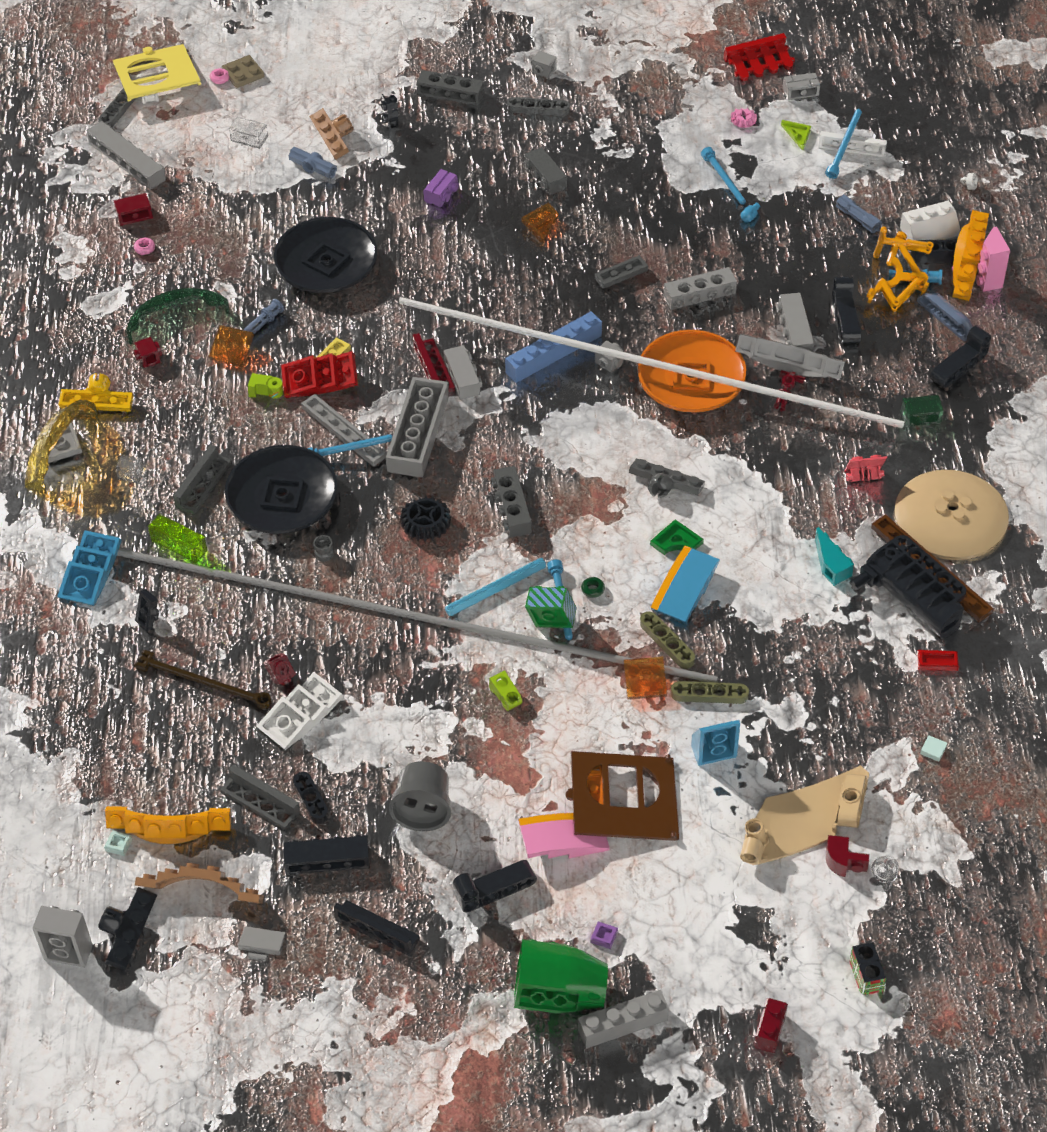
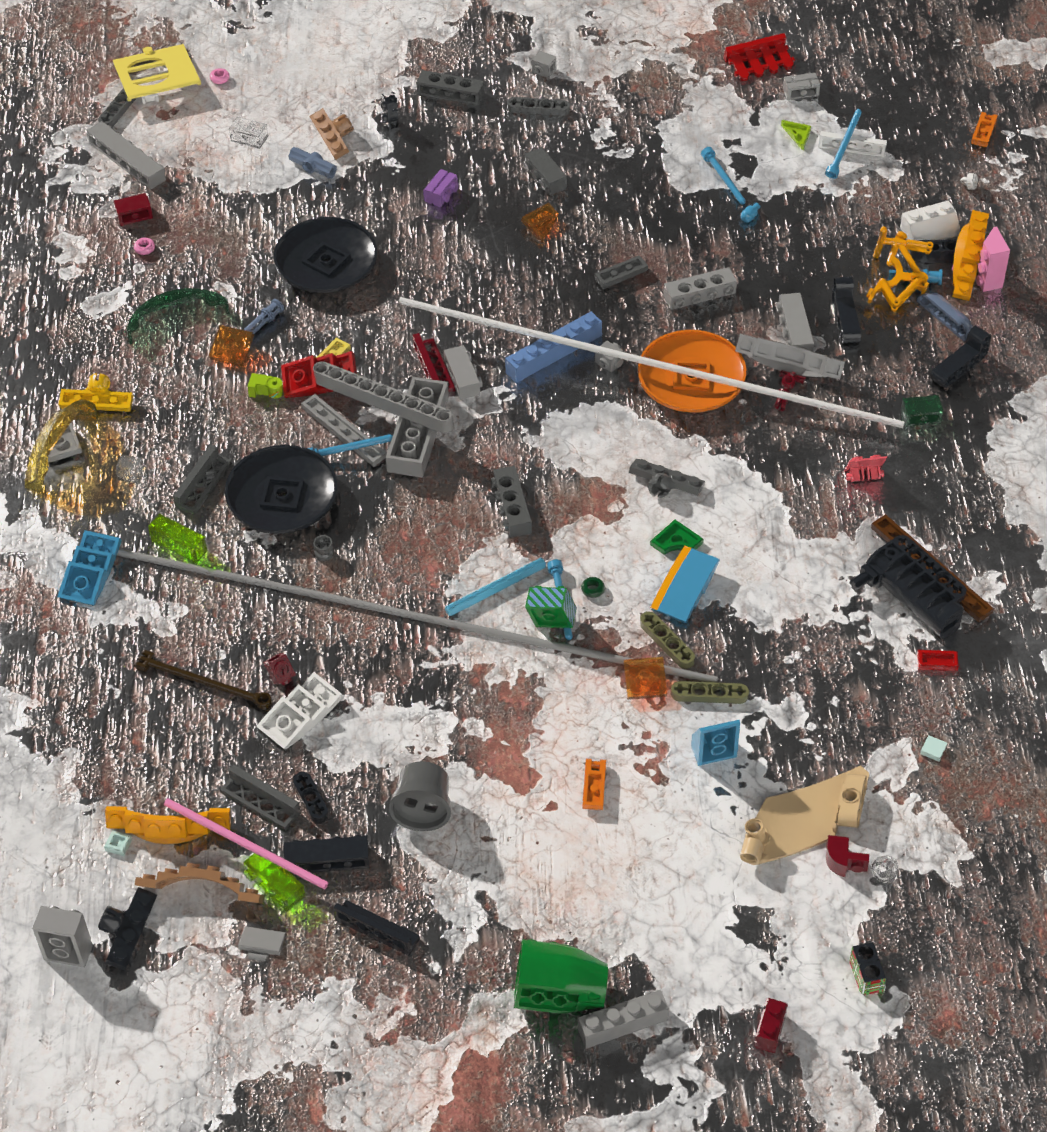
(146, 610): black hinge -> none
(147, 352): dark red brick -> none
(243, 71): dark tan plate -> none
(246, 843): none -> bright pink piece
(274, 881): none -> clear neon green brick
(383, 397): none -> light grey beam
(425, 523): black gear -> none
(493, 886): black beam -> none
(505, 690): lime leg -> none
(555, 837): bright pink slope -> none
(604, 820): reddish brown door -> none
(604, 935): medium lavender tile -> none
(738, 120): bright pink gear -> none
(833, 561): teal slope -> none
(867, 220): sand blue axle -> none
(948, 534): tan dish -> none
(984, 129): none -> orange plate

